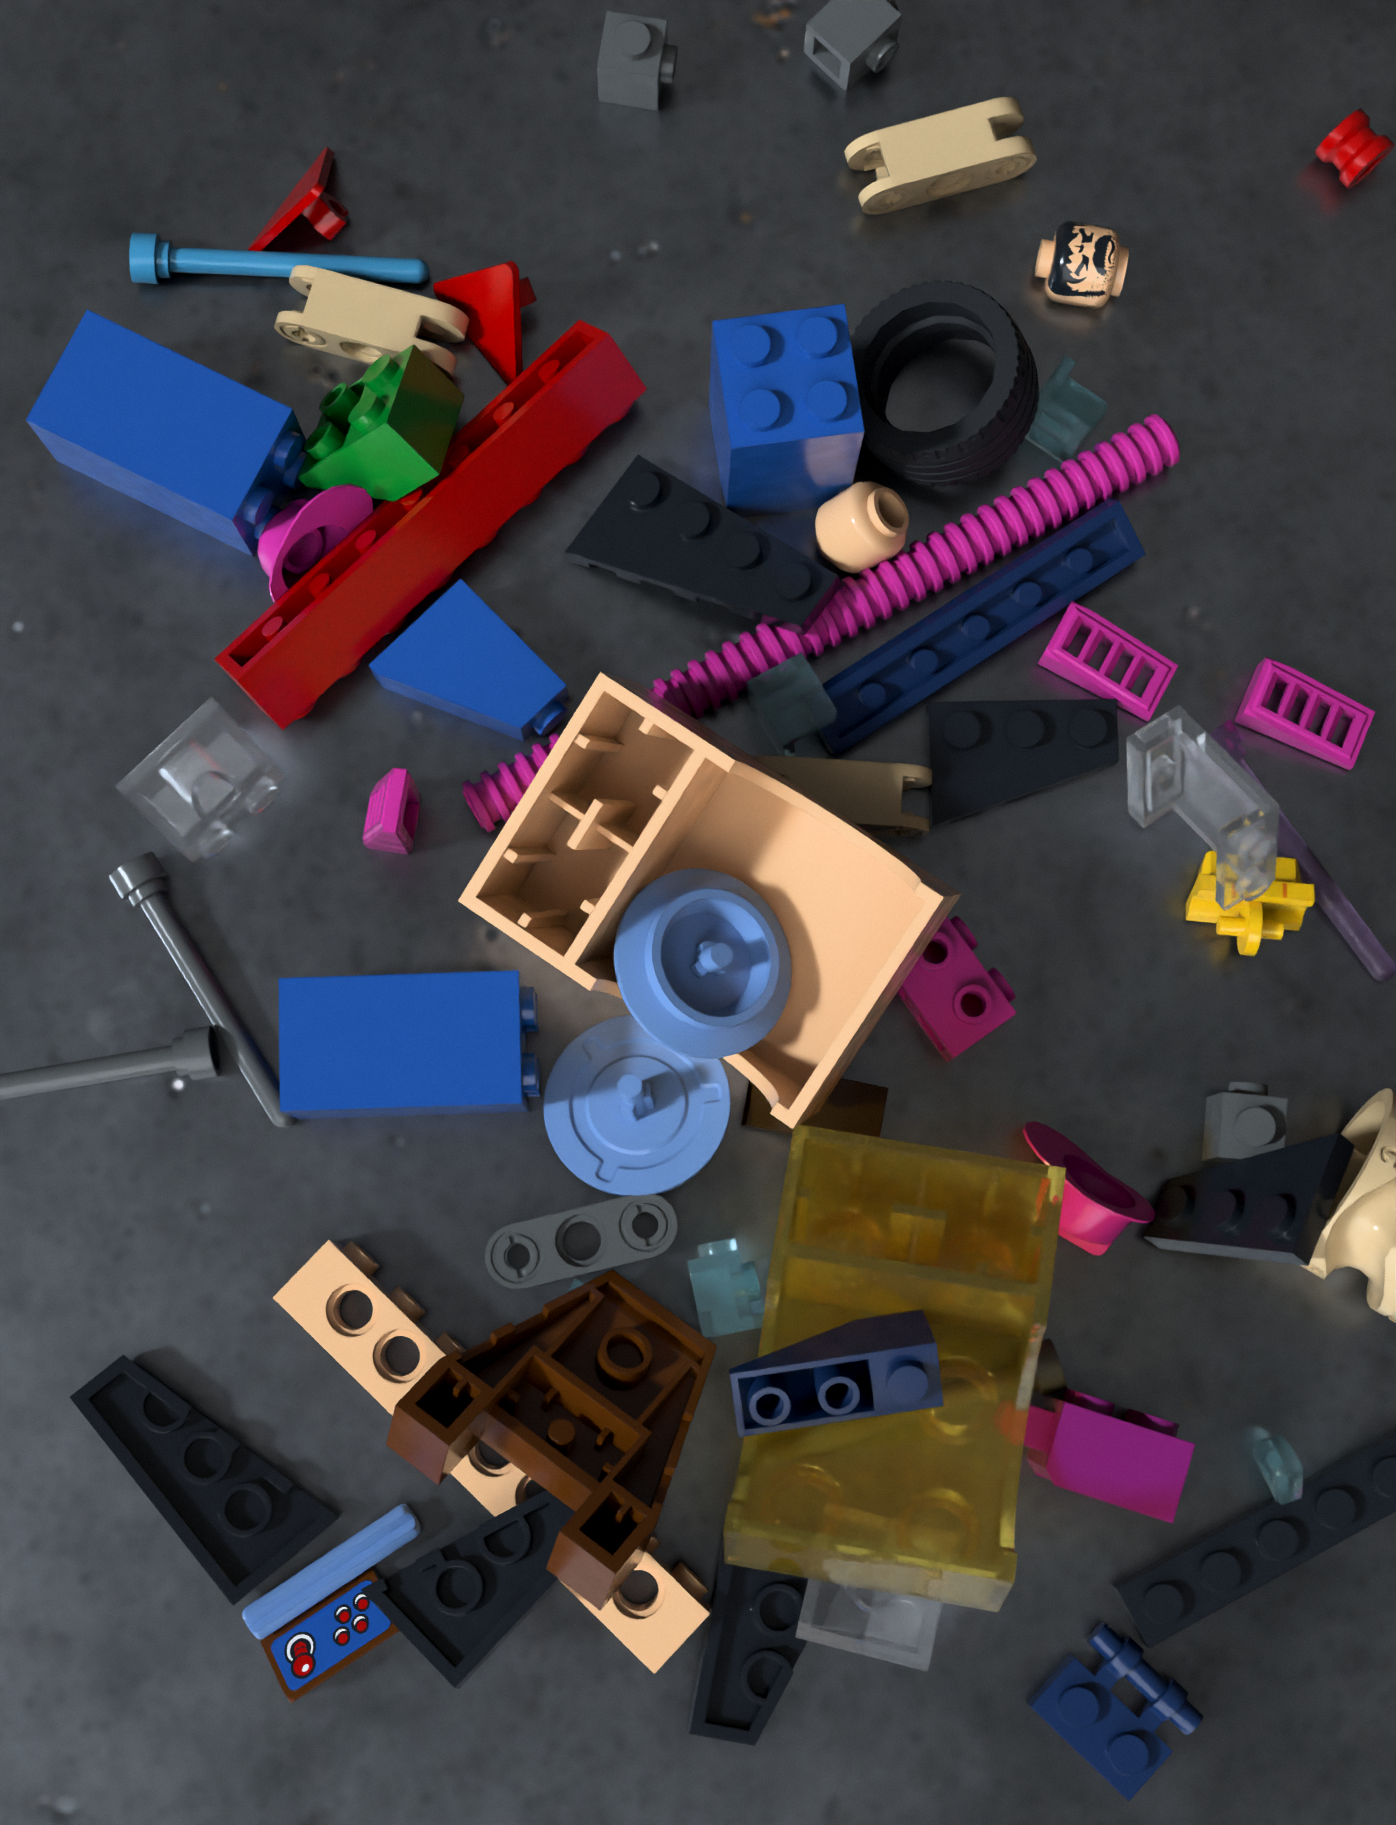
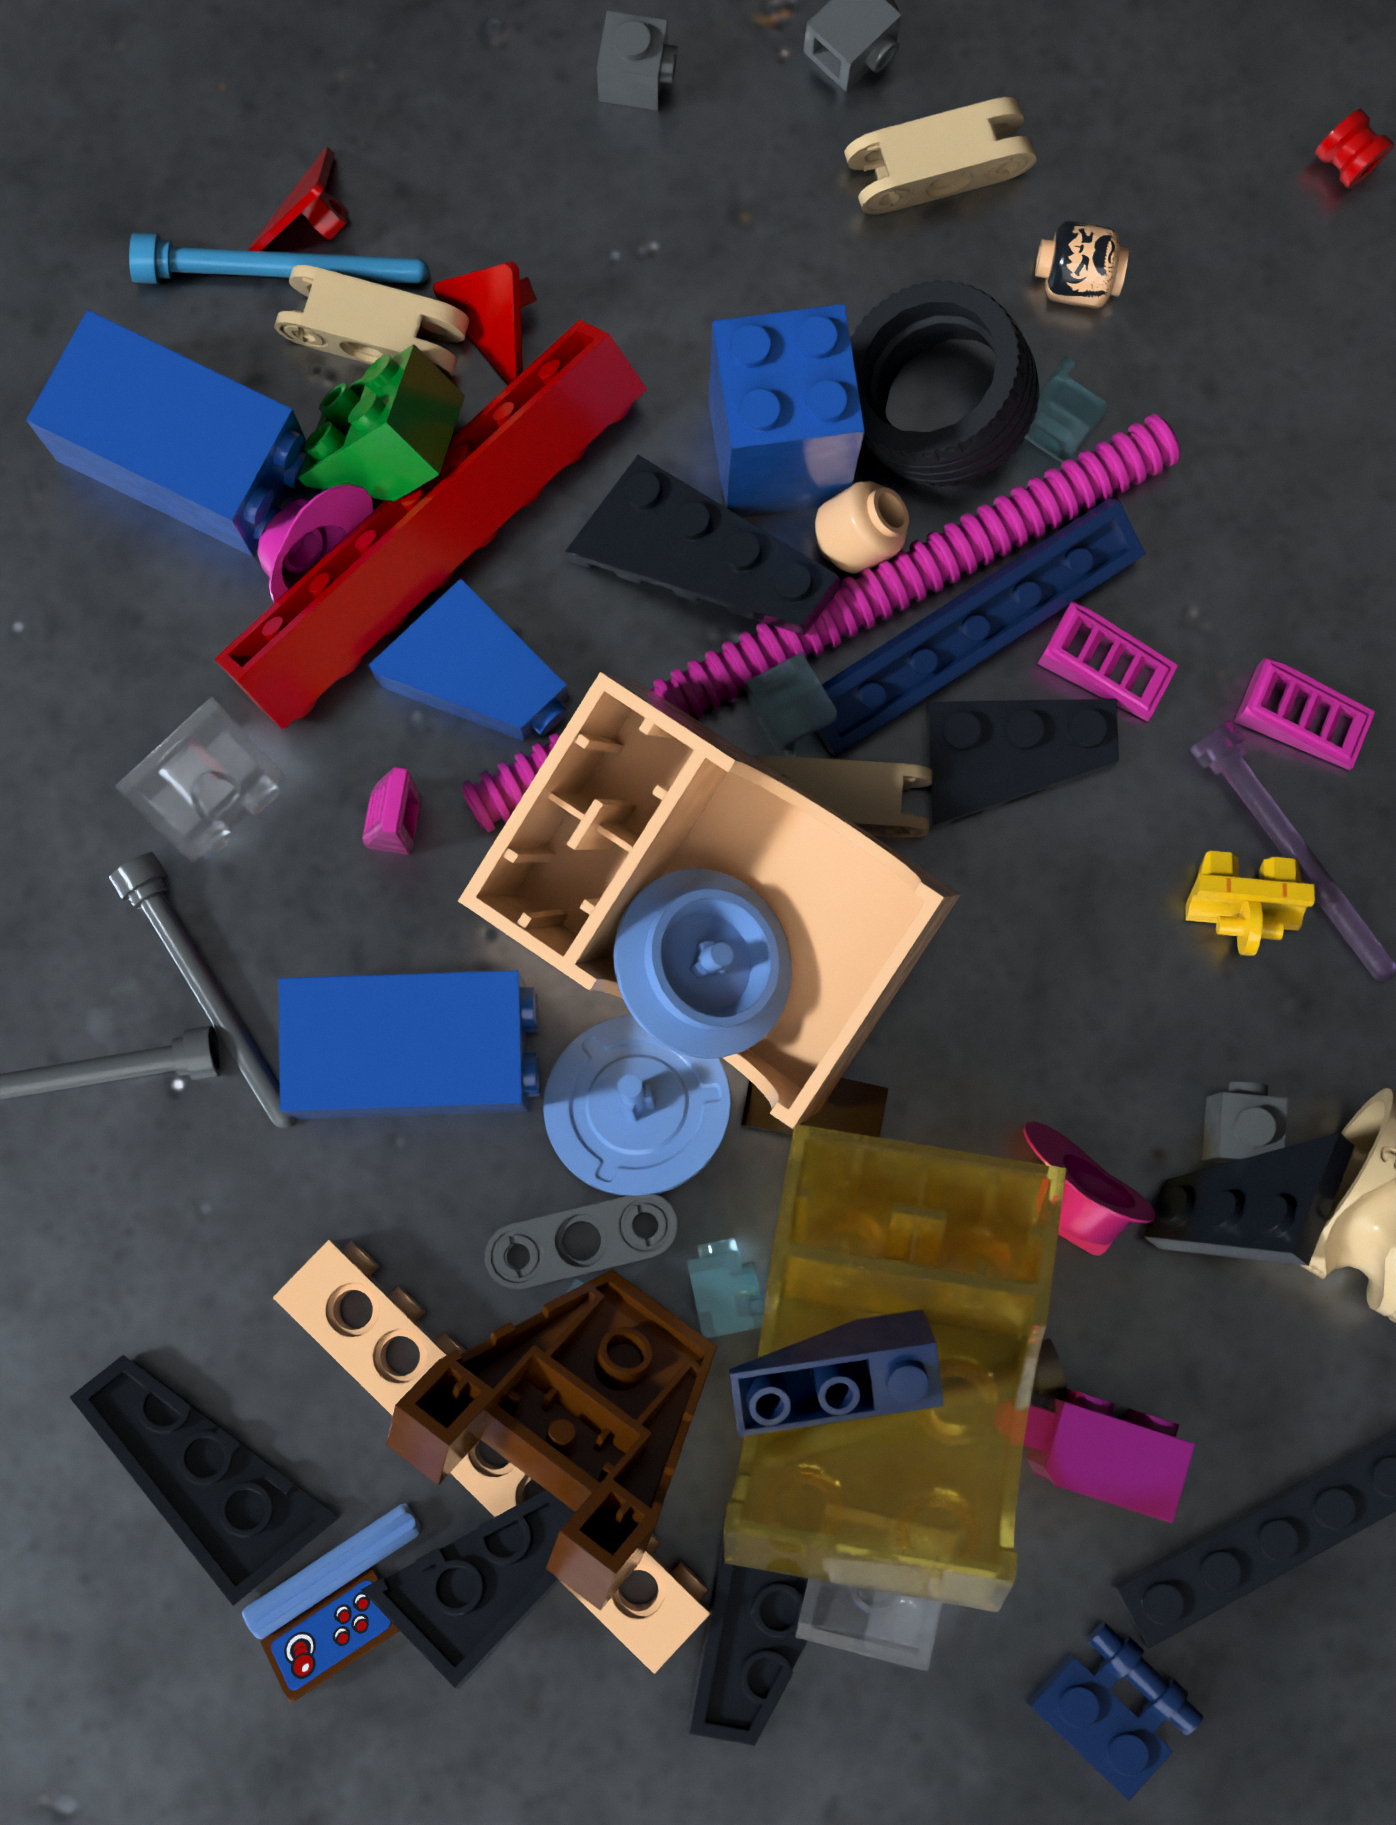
(954, 993): dark pink brick -> none
(1185, 770): clear panel -> none
(1280, 1468): clear light blue tile -> none

